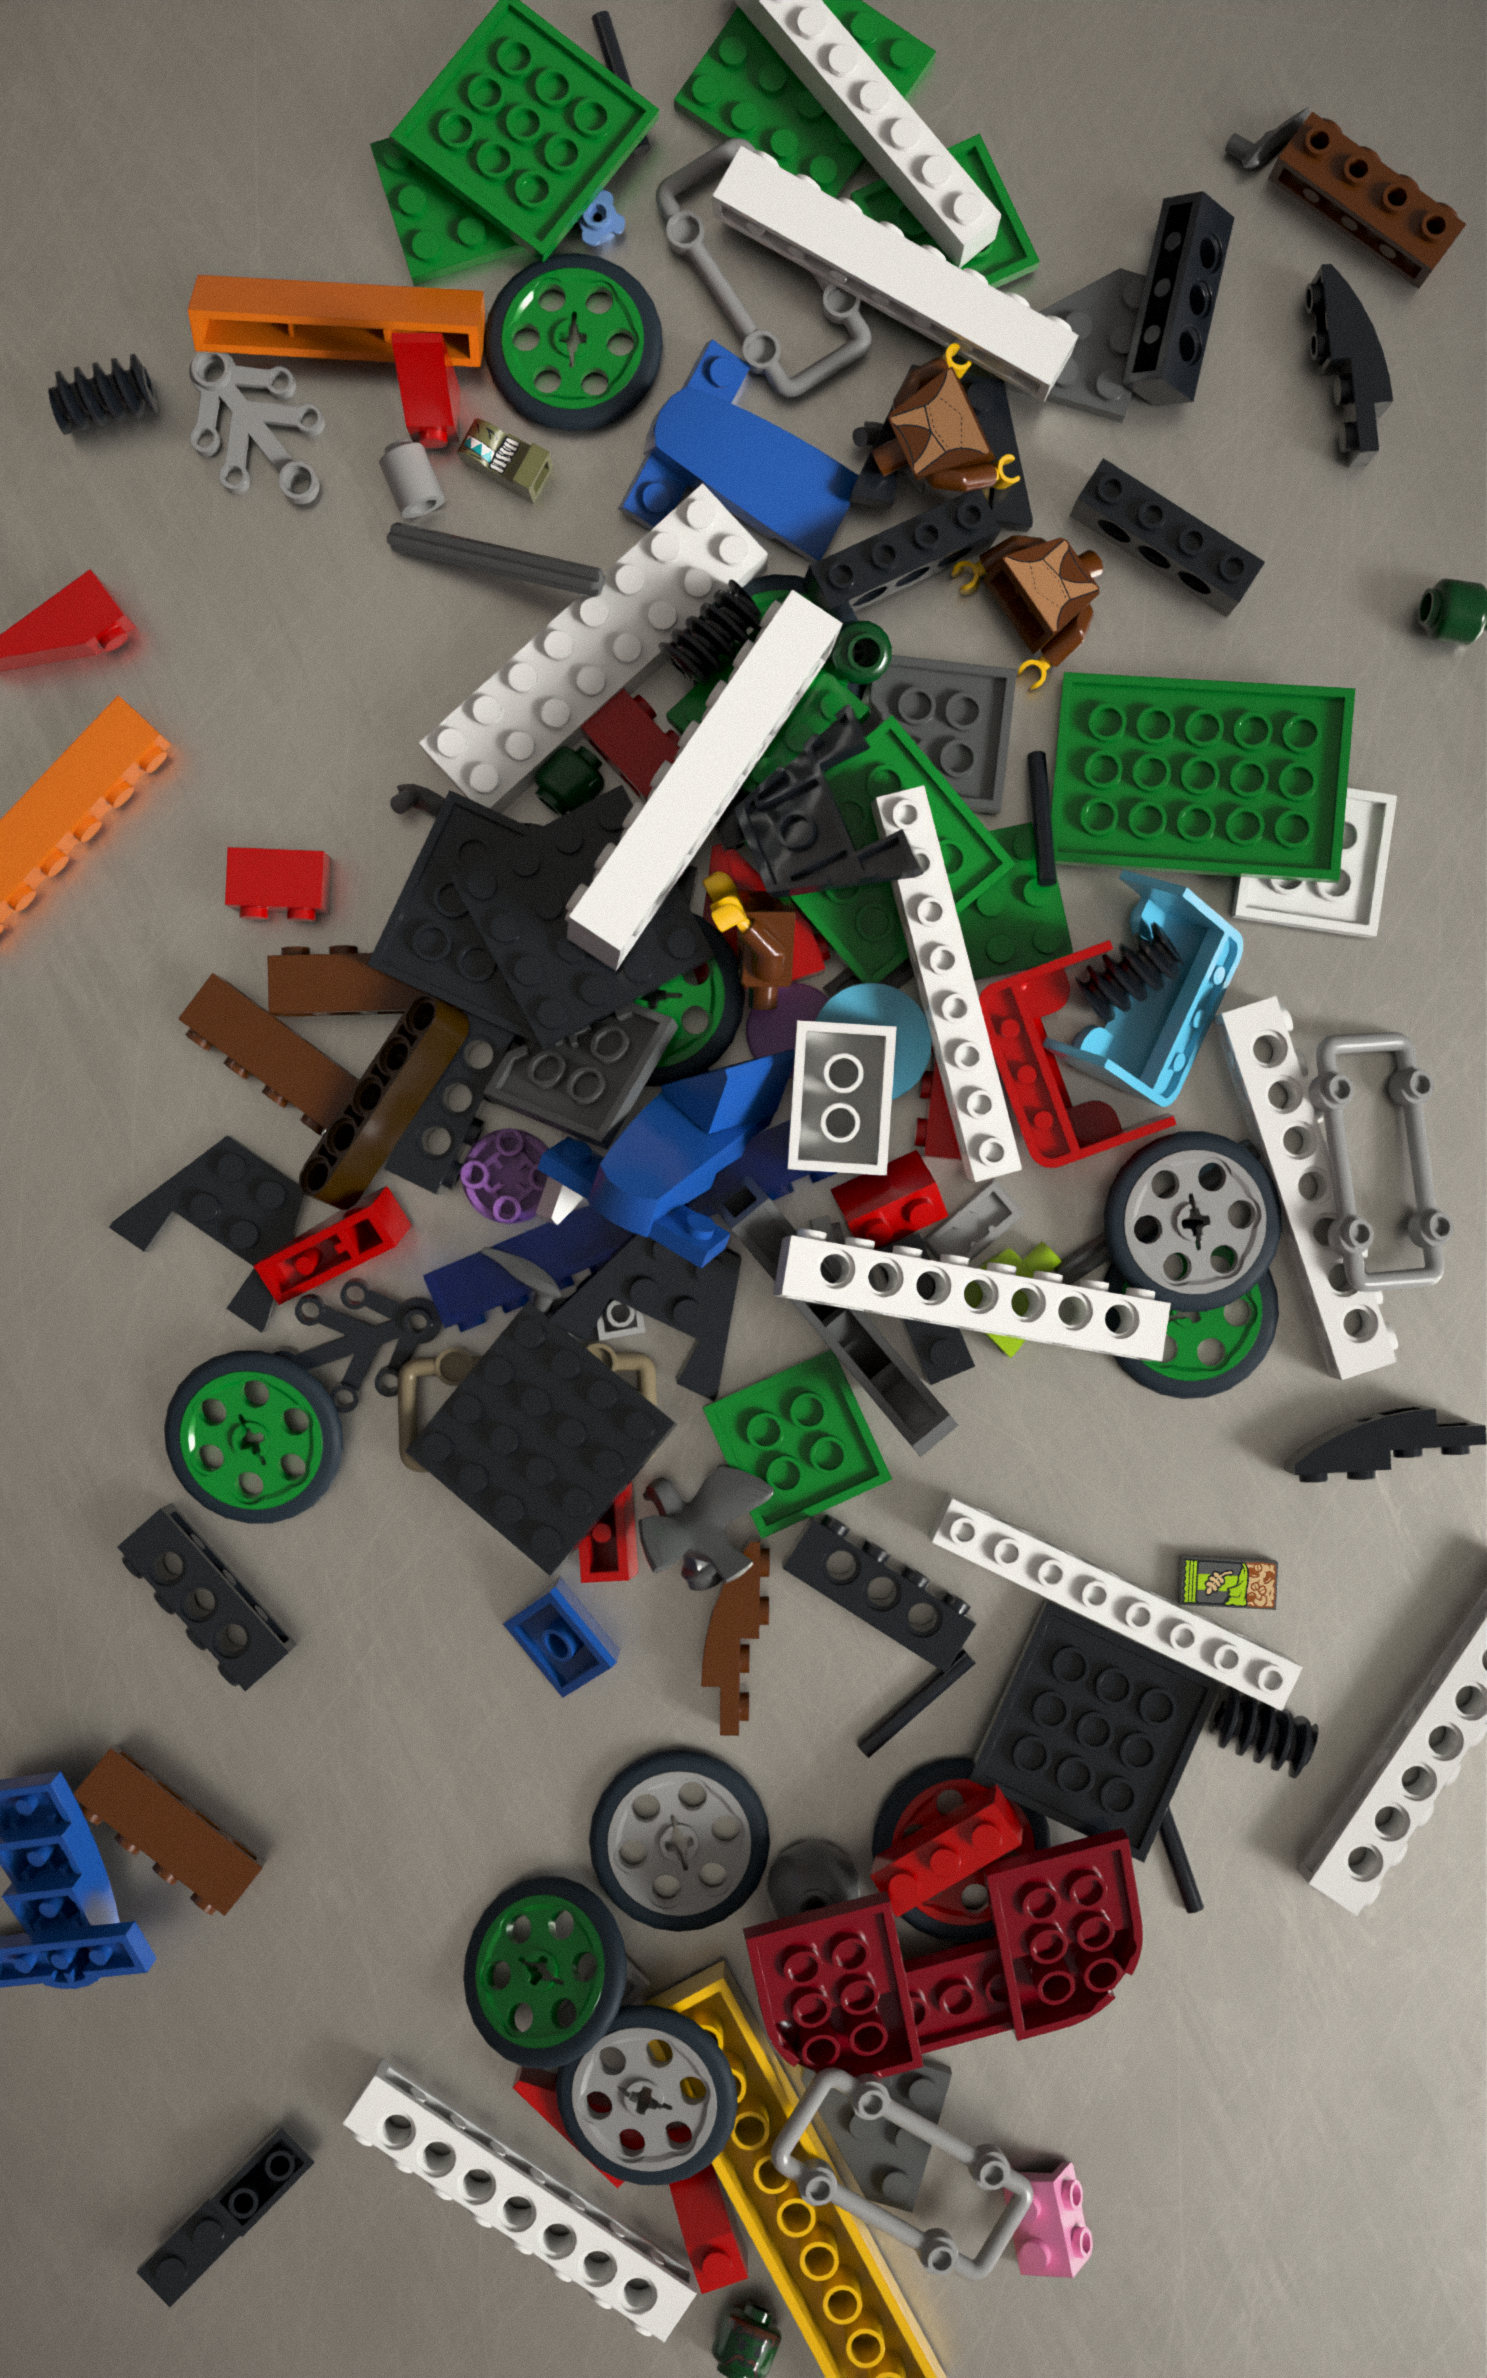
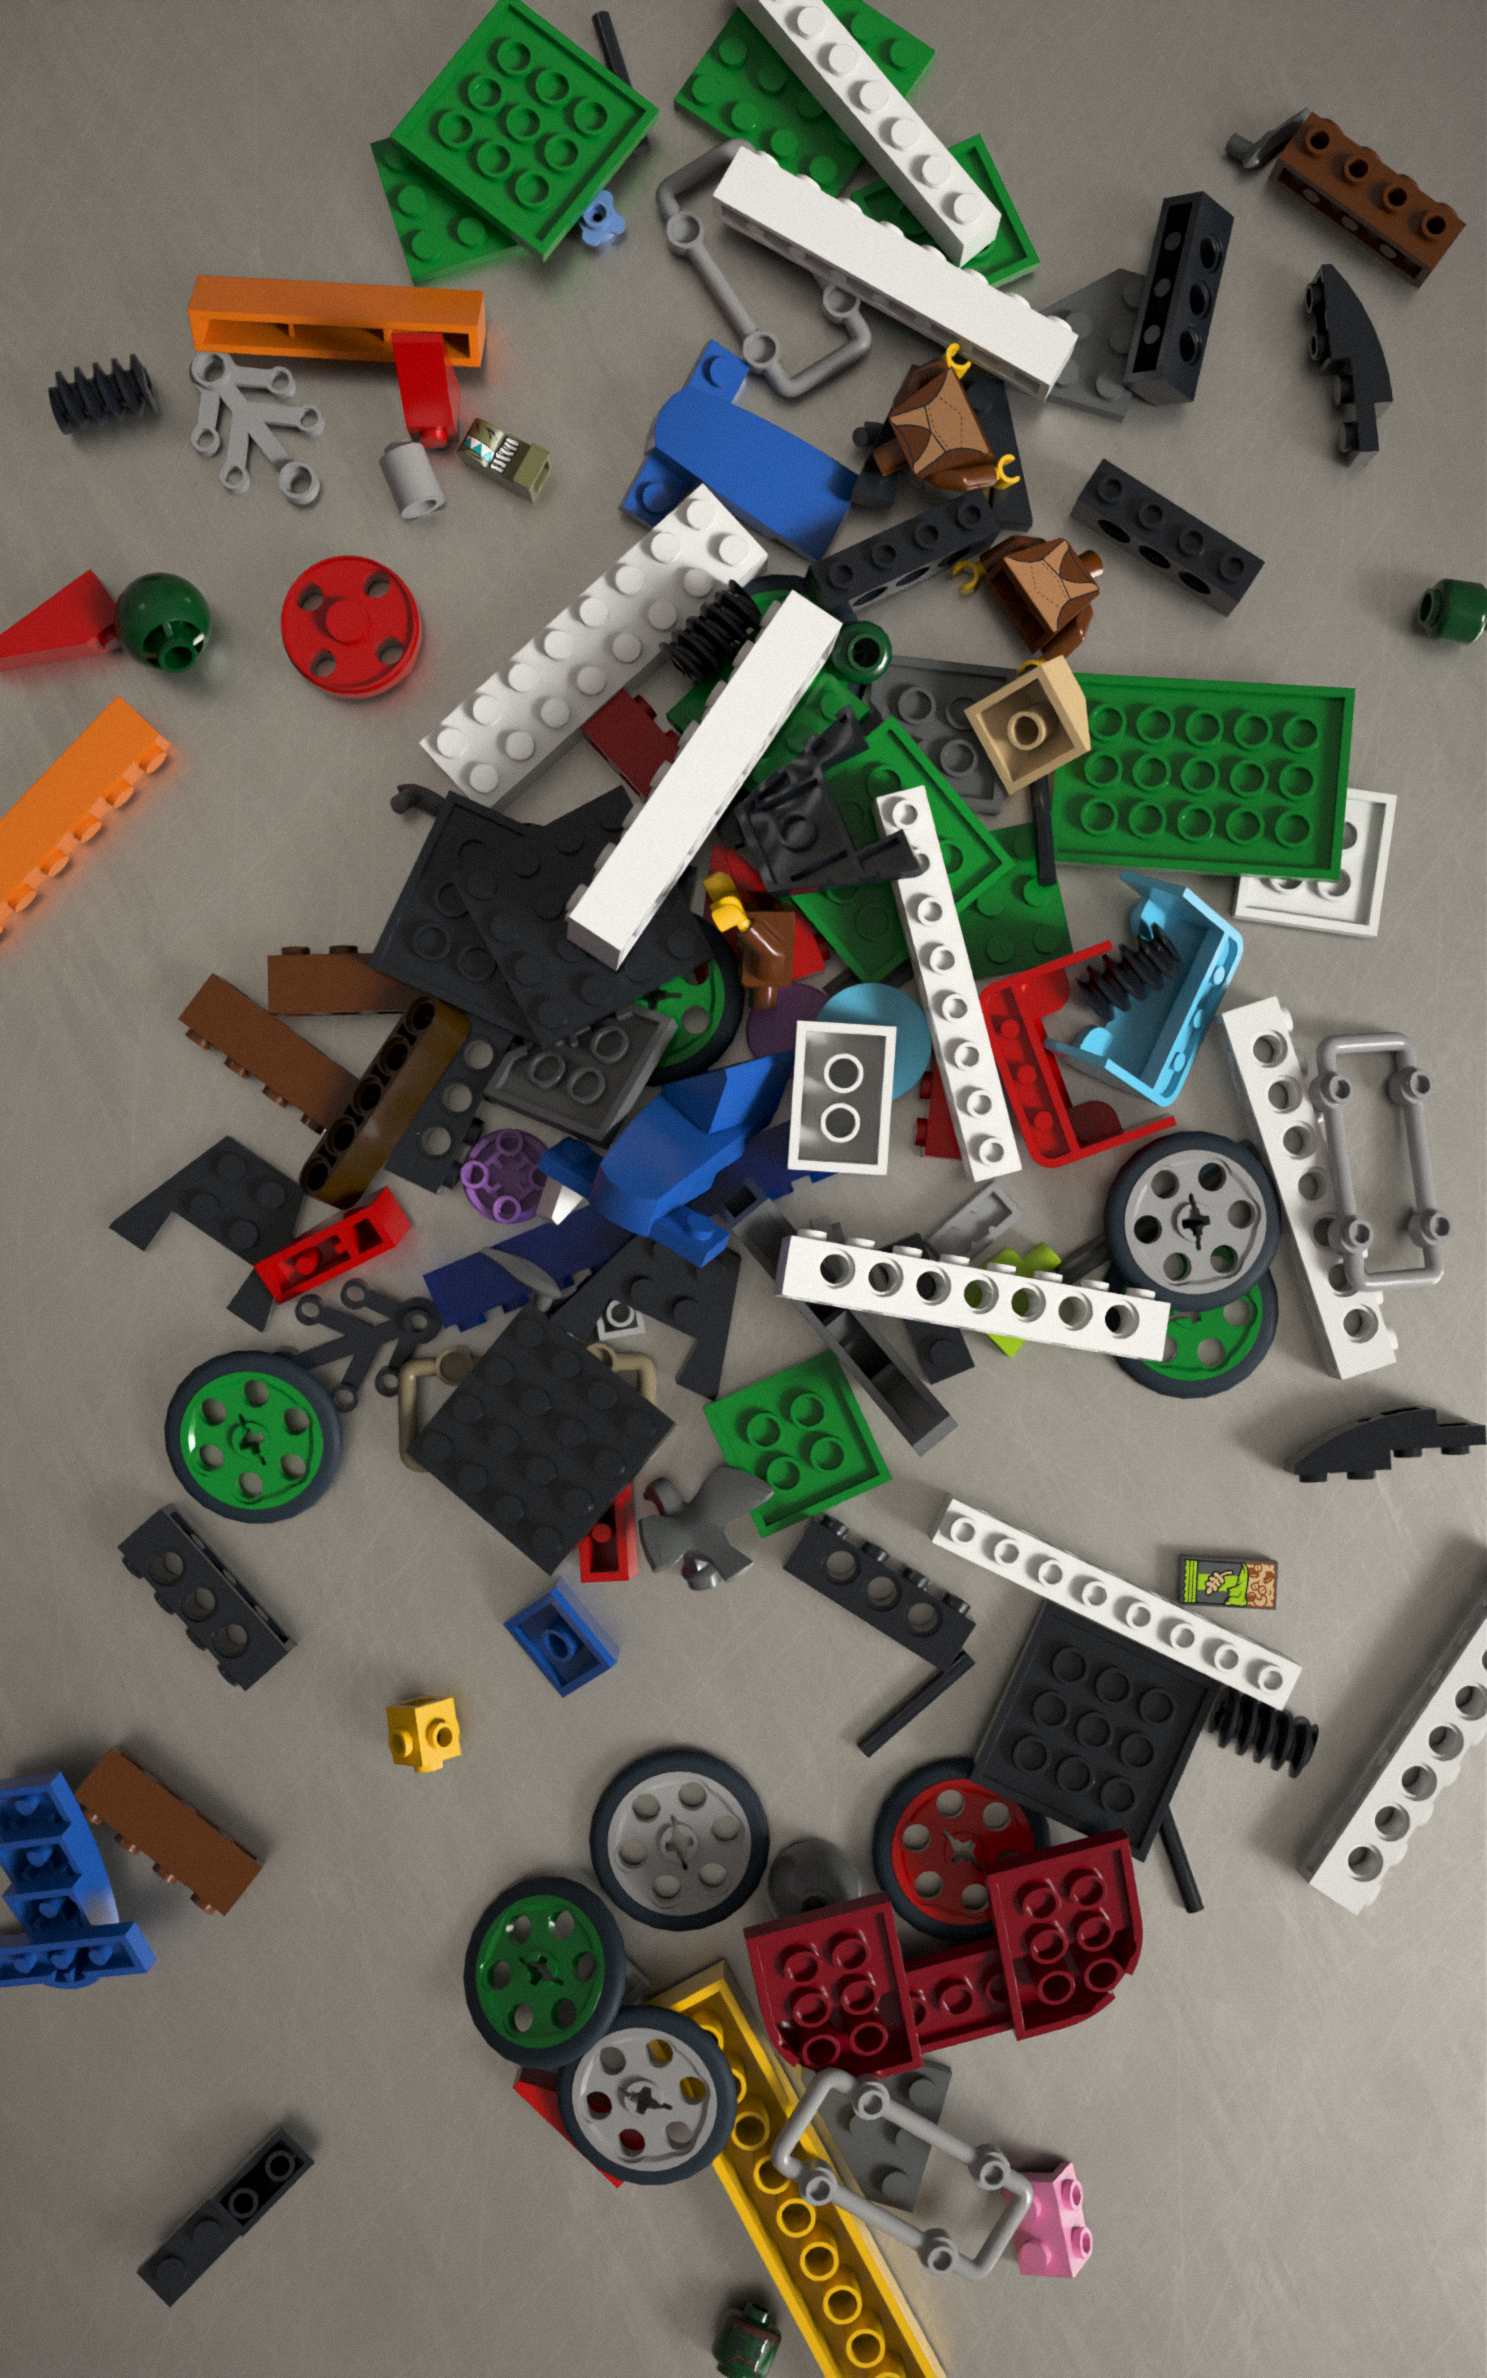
(163, 622): none -> dark green brick
(278, 883): red brick -> none
(351, 627): none -> red piece
(423, 1732): none -> yellow brick
(496, 559): dark grey axle -> none
(514, 2174): white brick -> none
(569, 405): wedge -> none
(569, 779): dark green head -> none
(708, 2225): red slope -> none
(735, 1616): reddish brown slope -> none
(890, 1205): red brick -> none
(947, 1850): red brick -> none
(1033, 724): none -> tan slope

